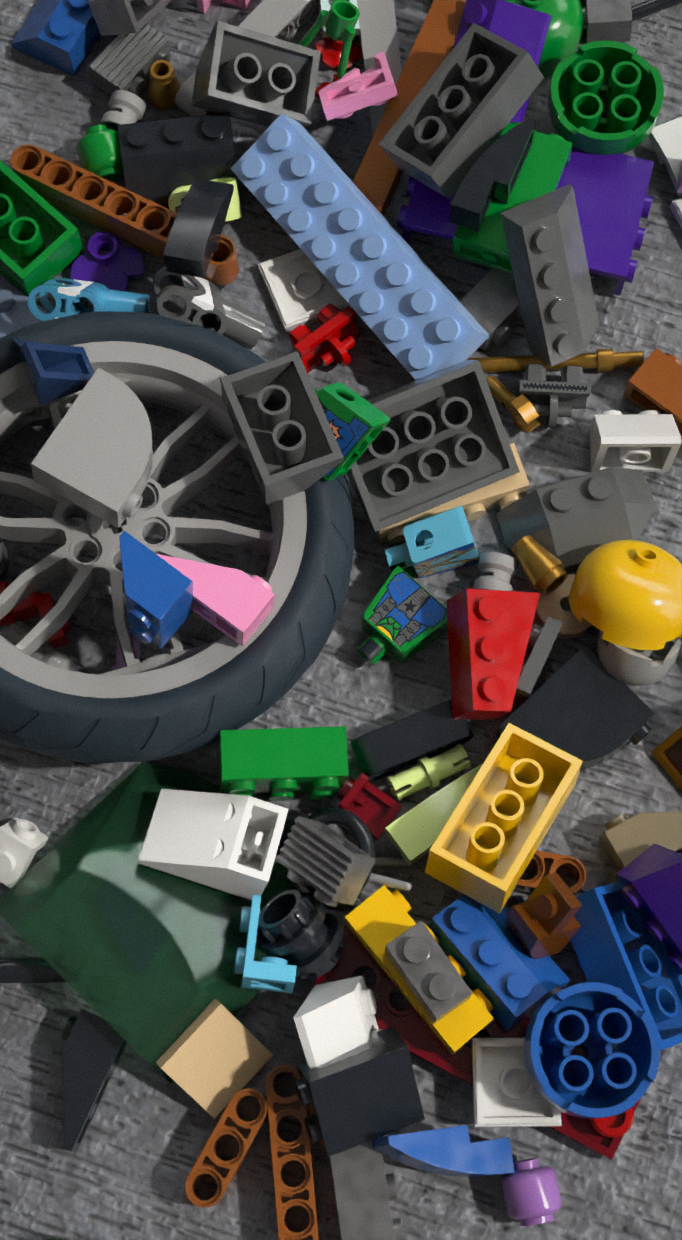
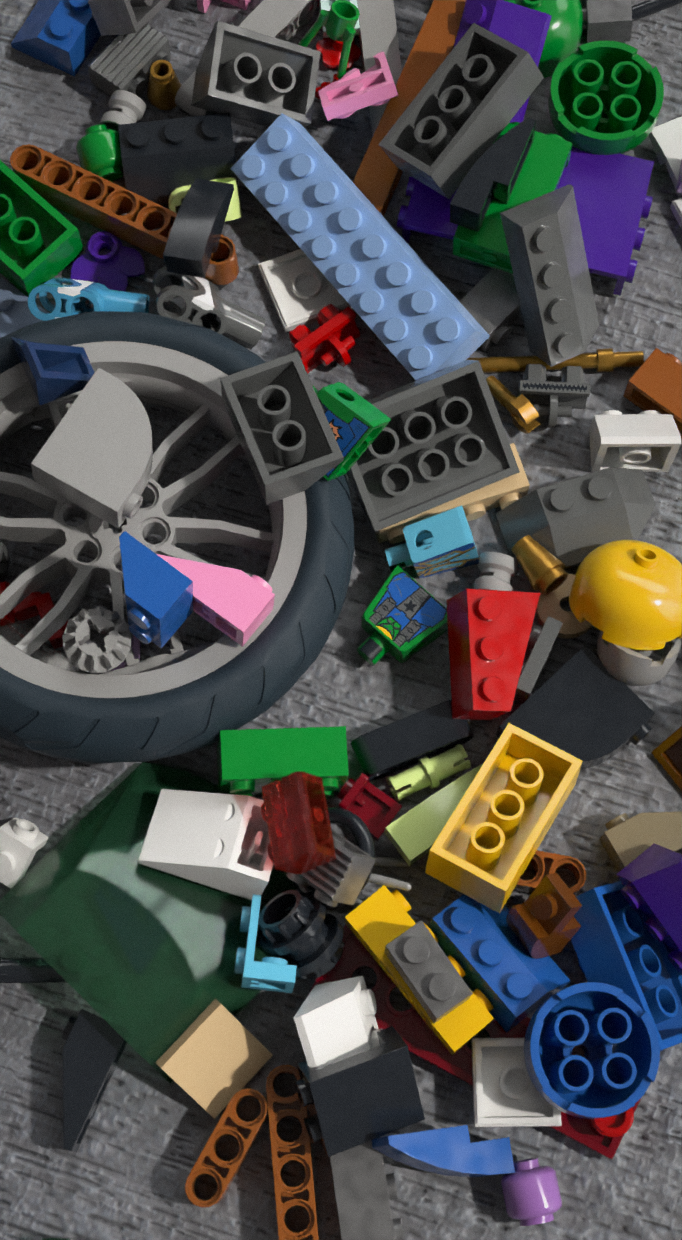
(89, 656): none -> light grey gear
(297, 823): none -> clear red brick

